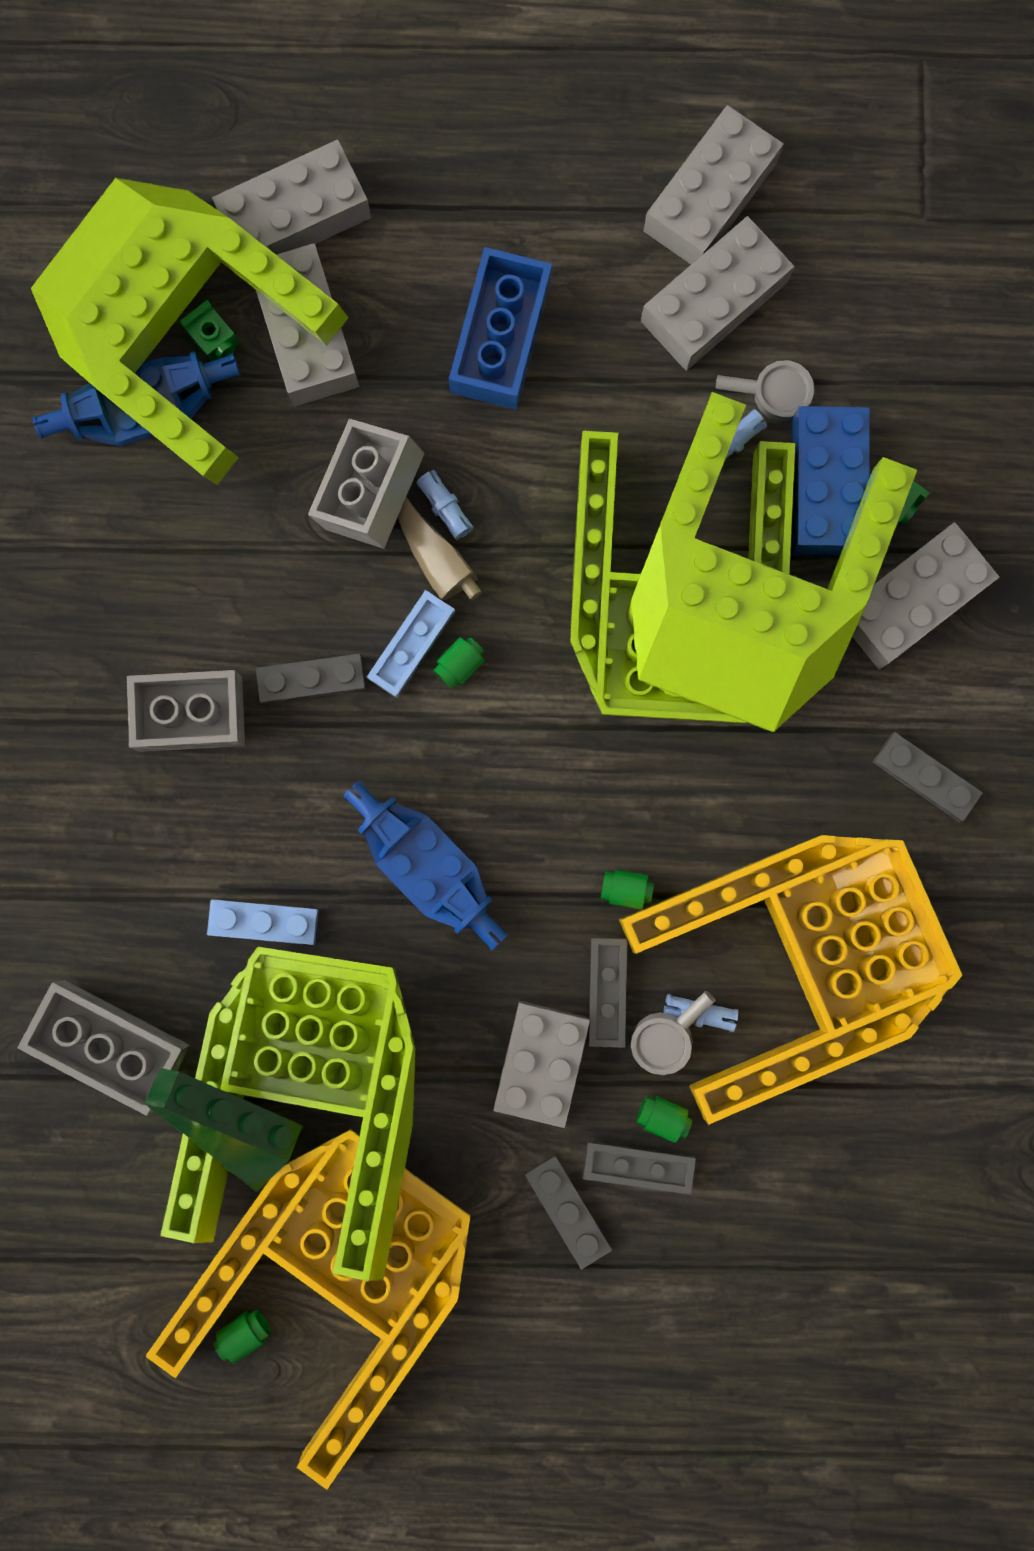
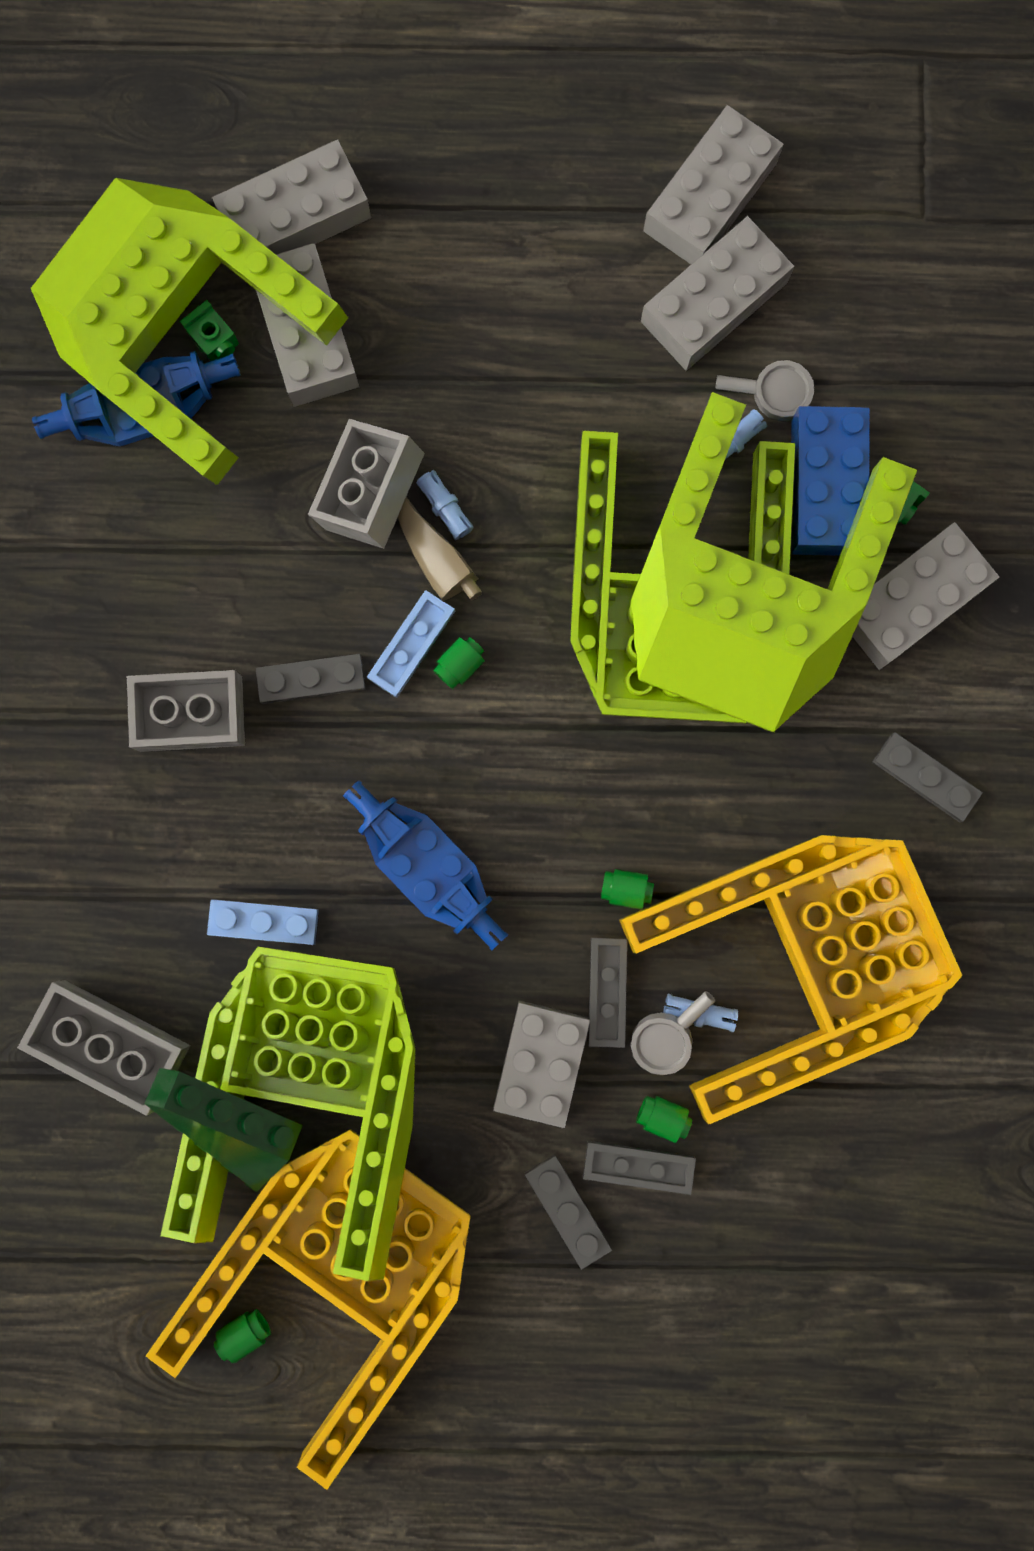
(500, 328): blue brick -> none

